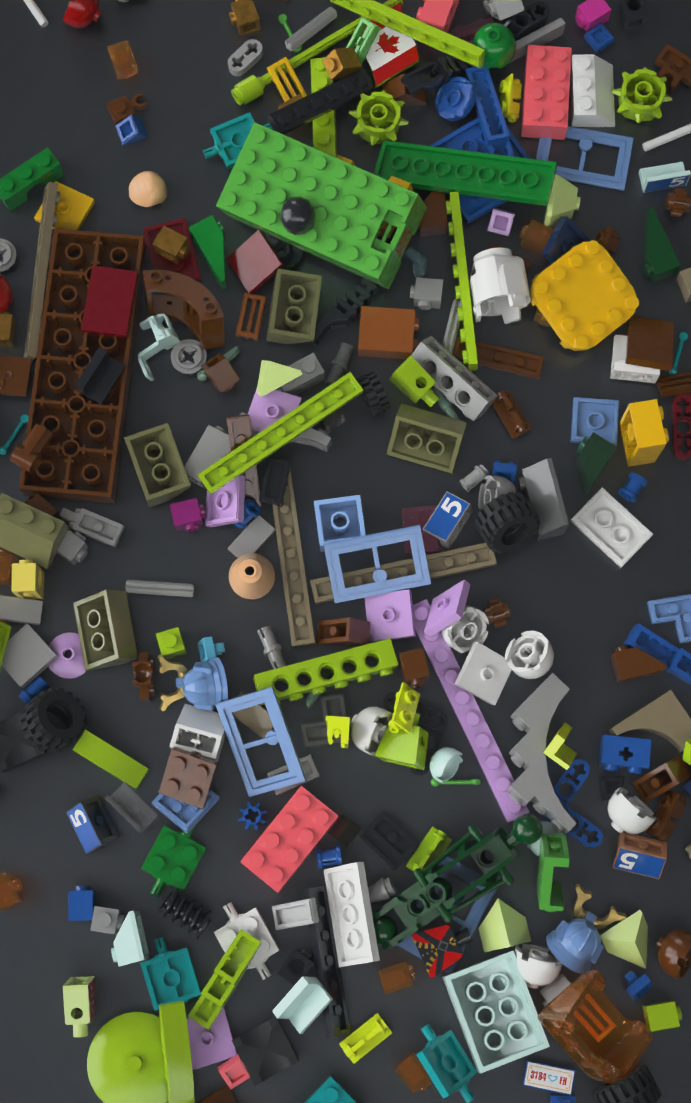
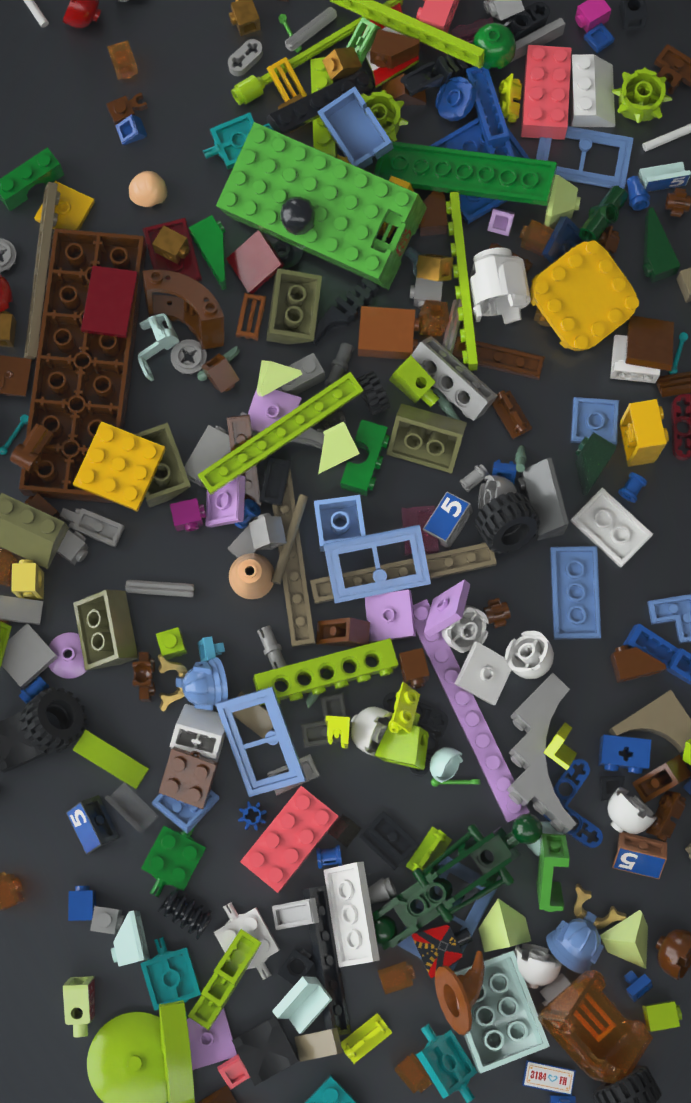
(99, 376): black panel -> none
(119, 466): none -> yellow plate
(267, 532): none -> light grey brick
(290, 537): none -> dark tan bar
(318, 1044): none -> dark tan tile
(337, 447): none -> yellowish green slope
(355, 131): none -> medium blue piece
(359, 477): none -> green arch
(393, 49): none -> reddish brown slope
(433, 318): none -> clear orange brick
(434, 267): none -> pearl gold brick
(460, 993): none -> dark orange piece
(521, 458): none -> sand green piece
(575, 592): none -> medium blue tile
(603, 214): none -> dark green piece
(637, 194): none -> blue cone

